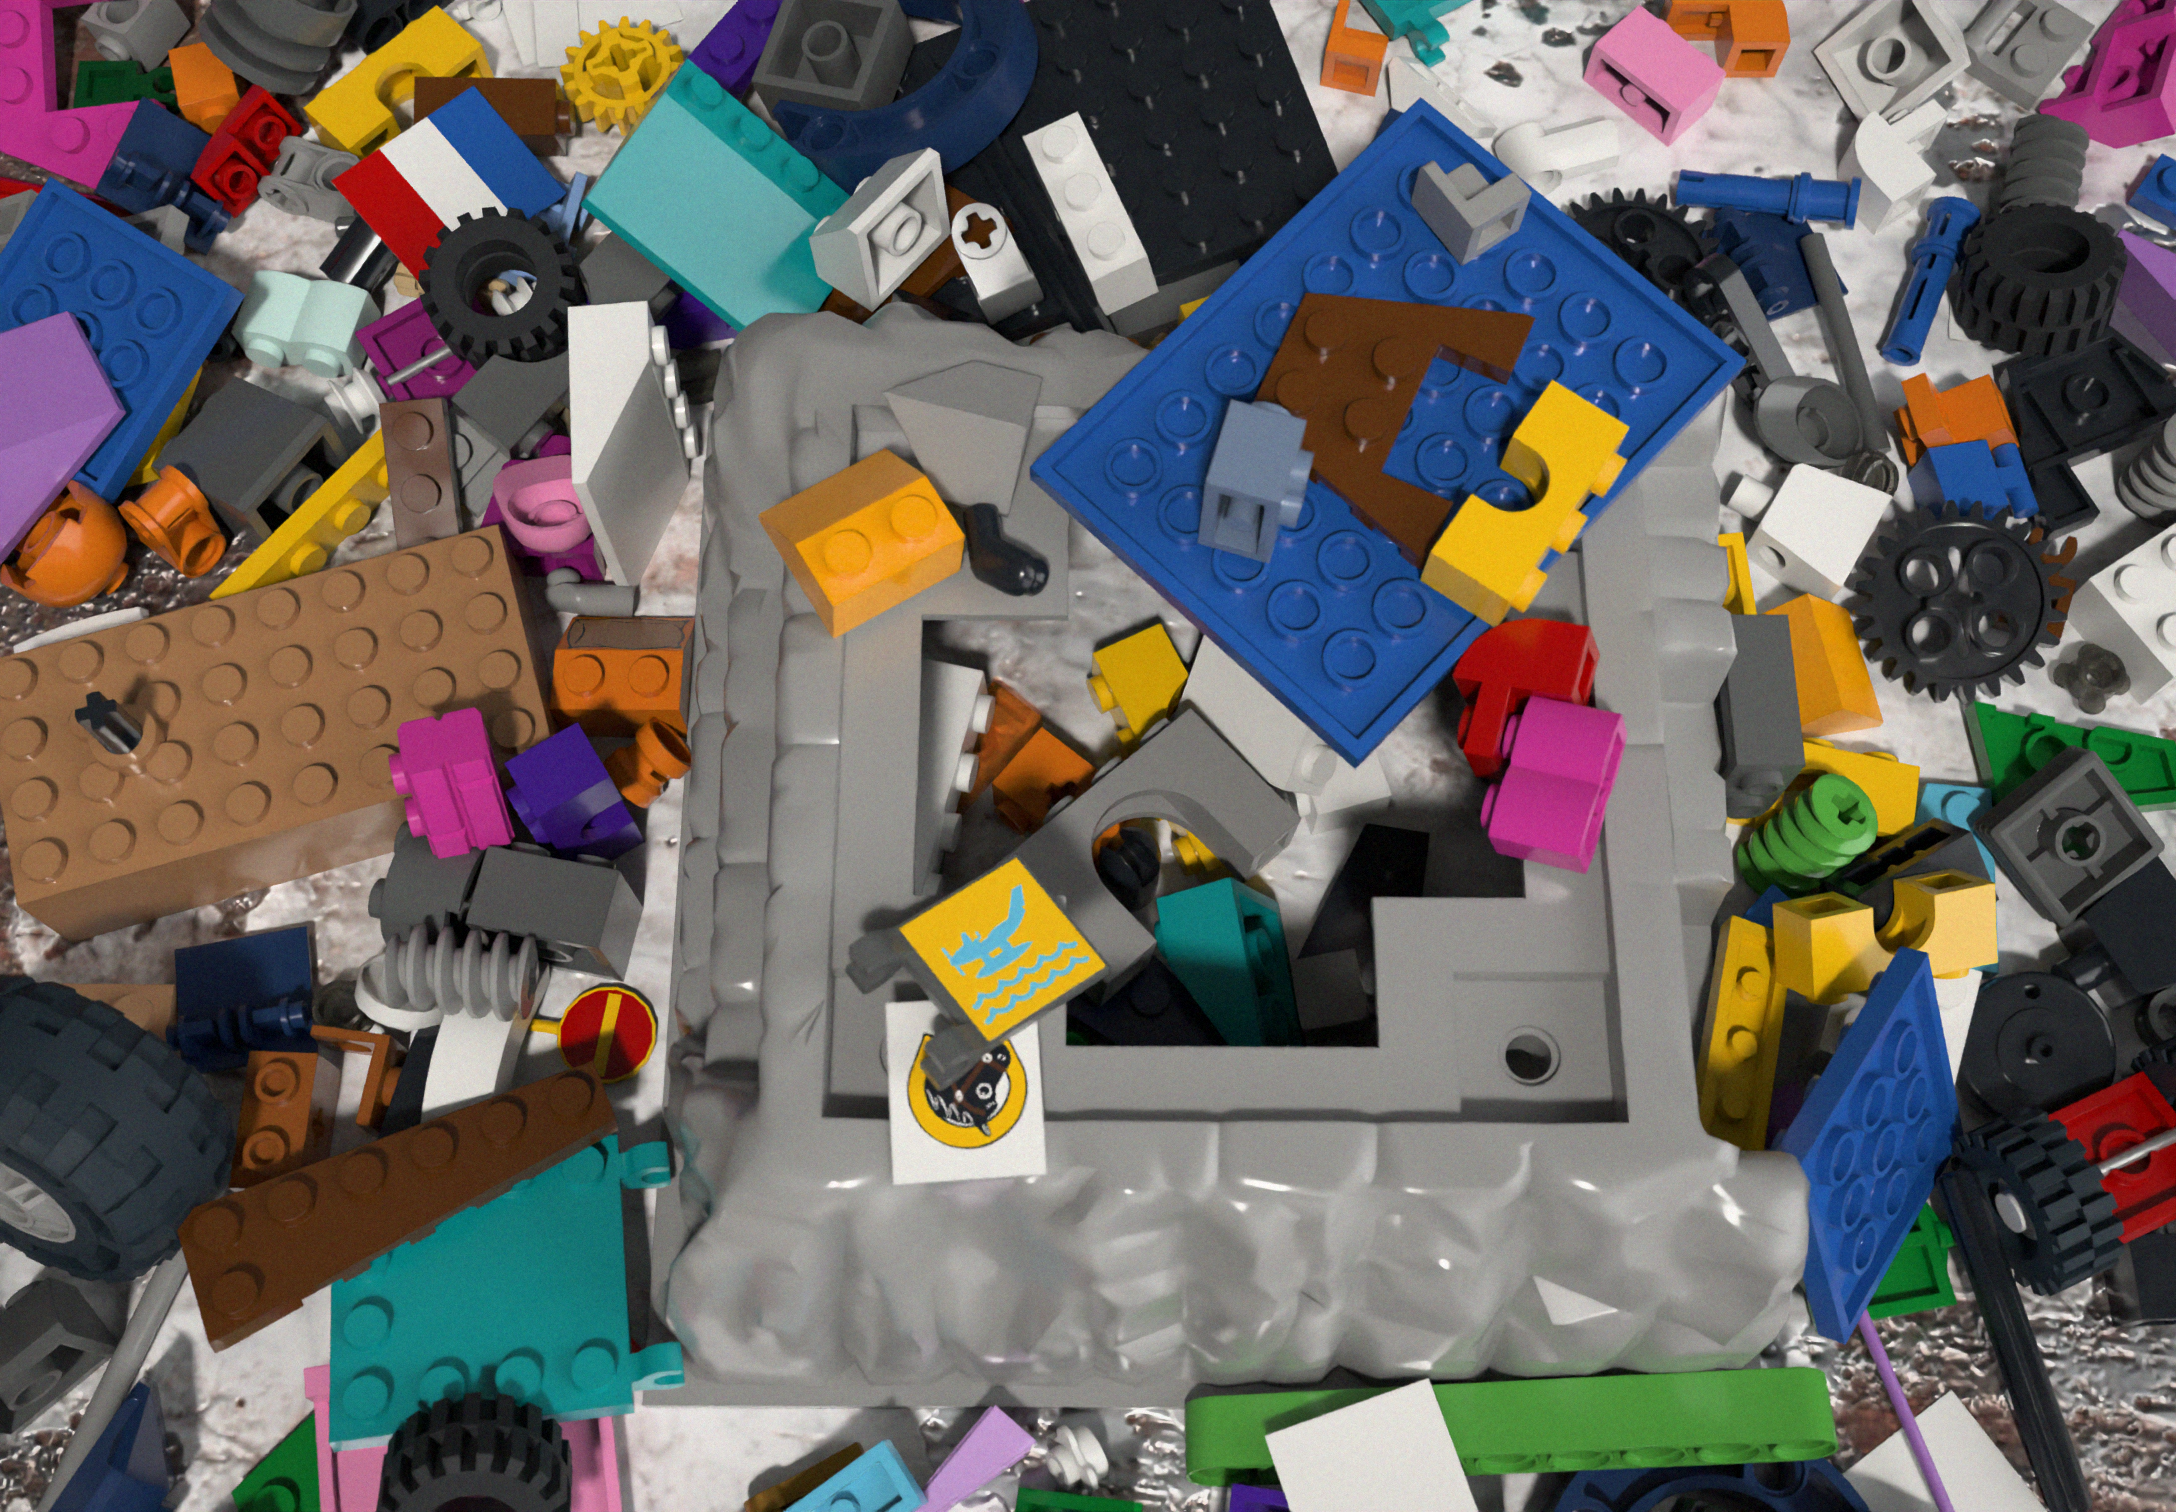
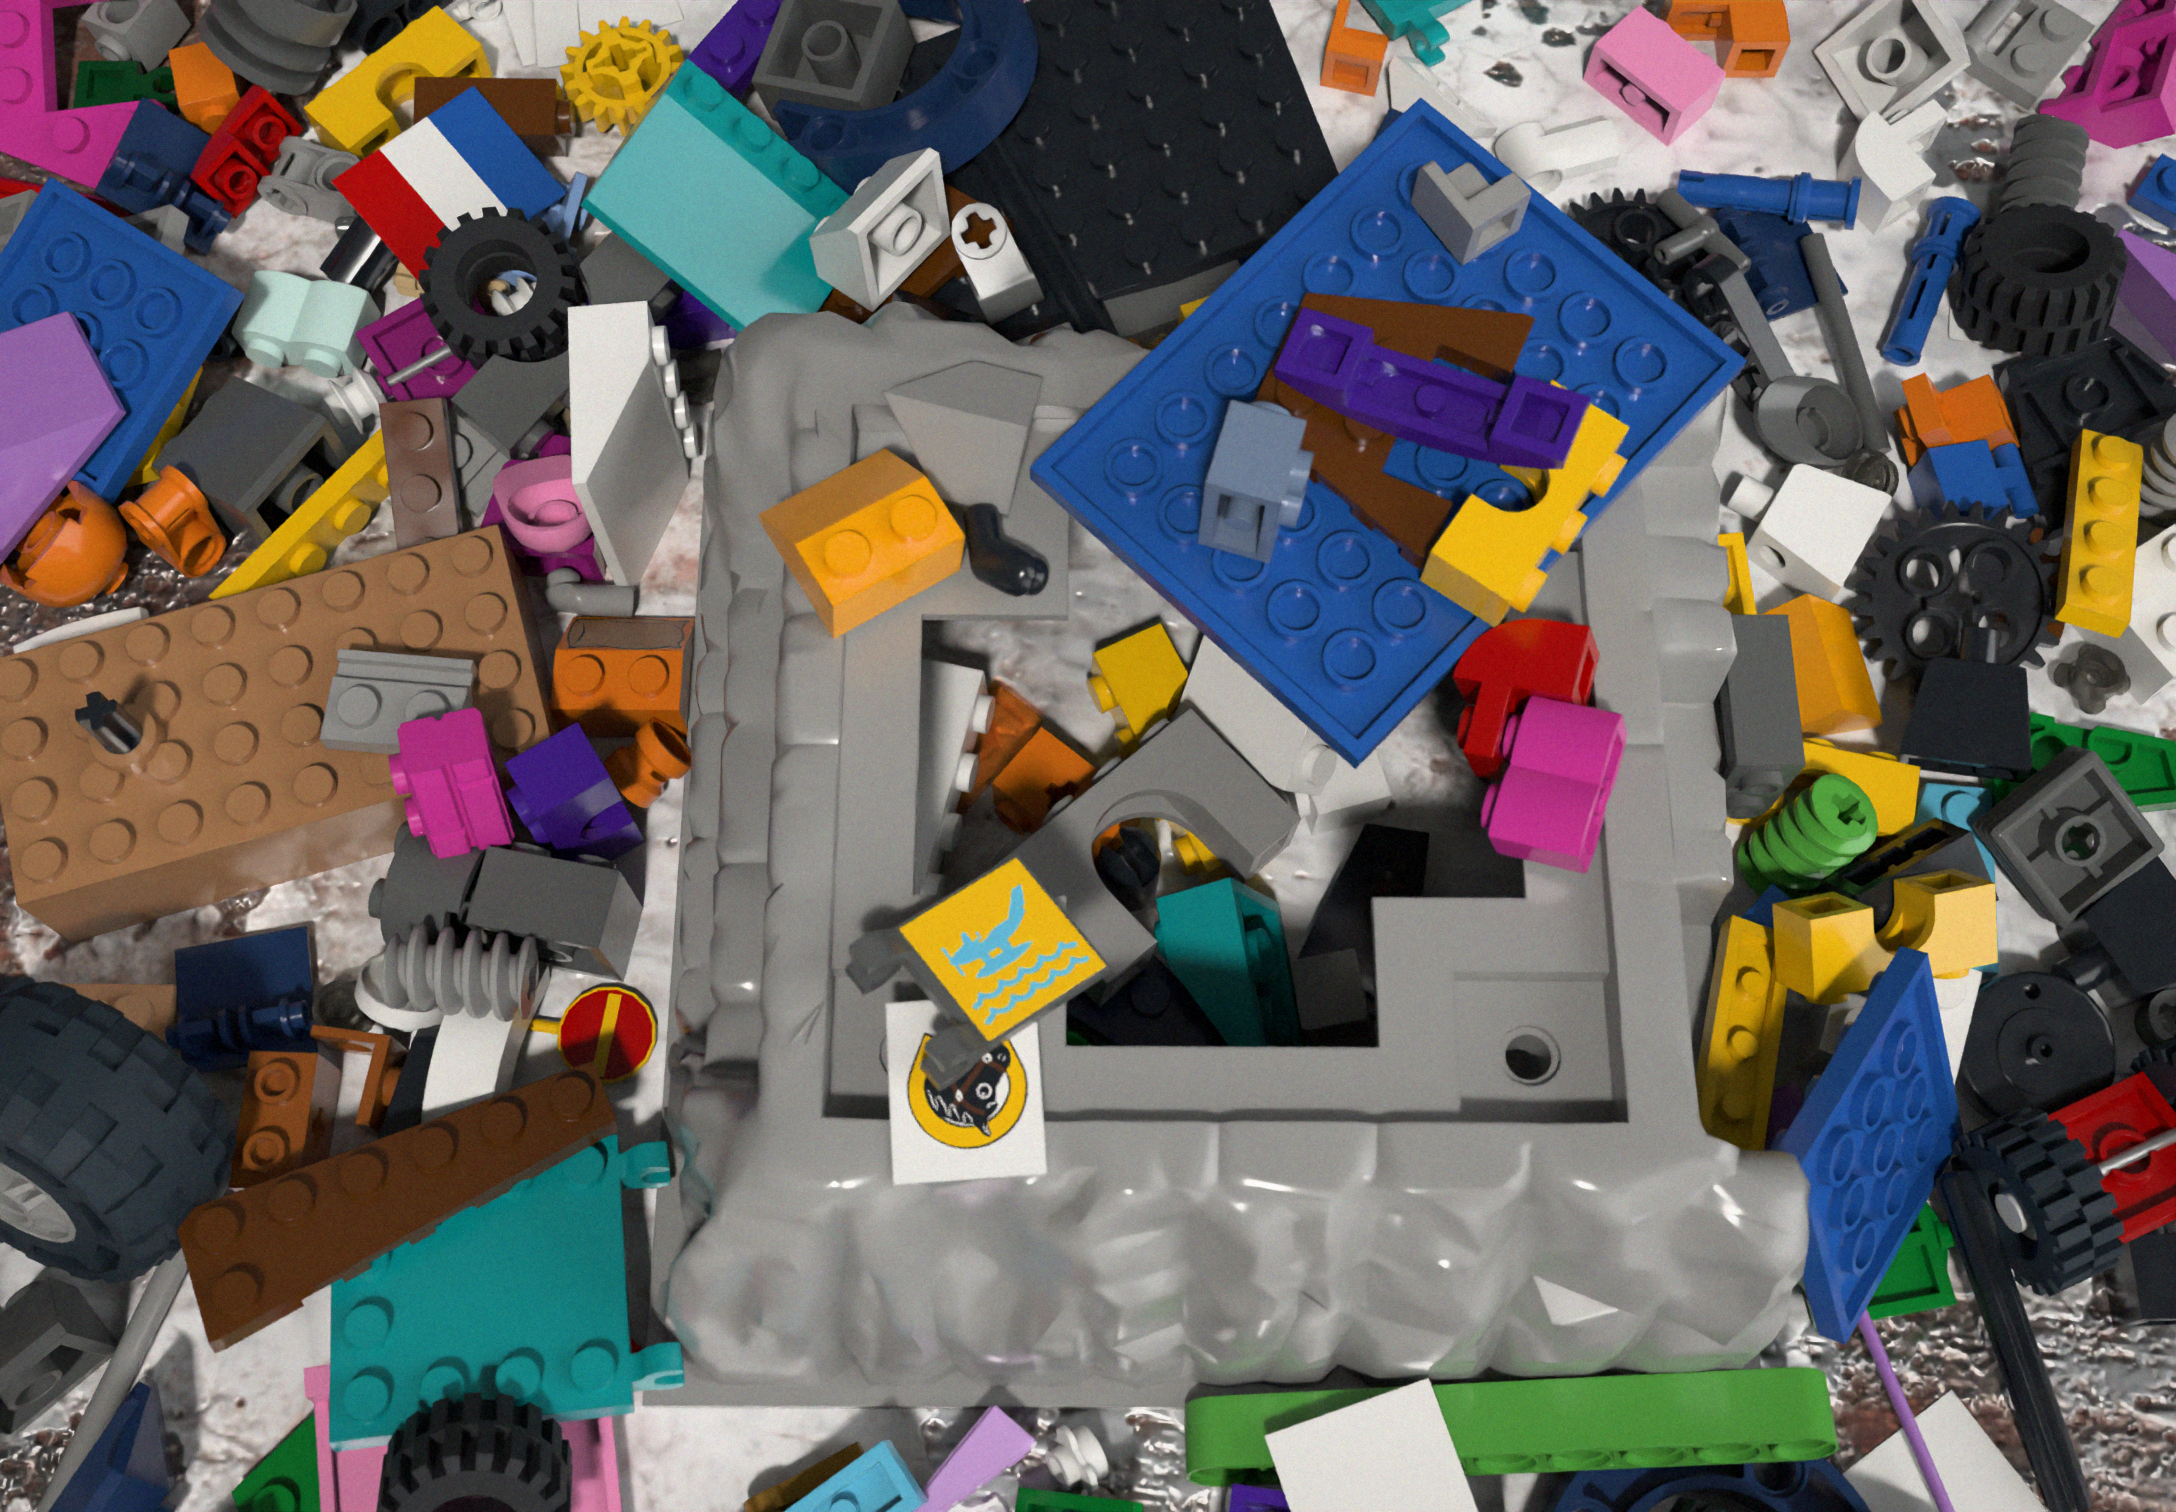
(386, 689): none -> light grey plate
(1091, 213): white arch -> none
(1427, 402): none -> dark purple slope
(1696, 233): none -> dark grey piece
(1971, 714): none -> black torso
(2100, 534): none -> yellow plate

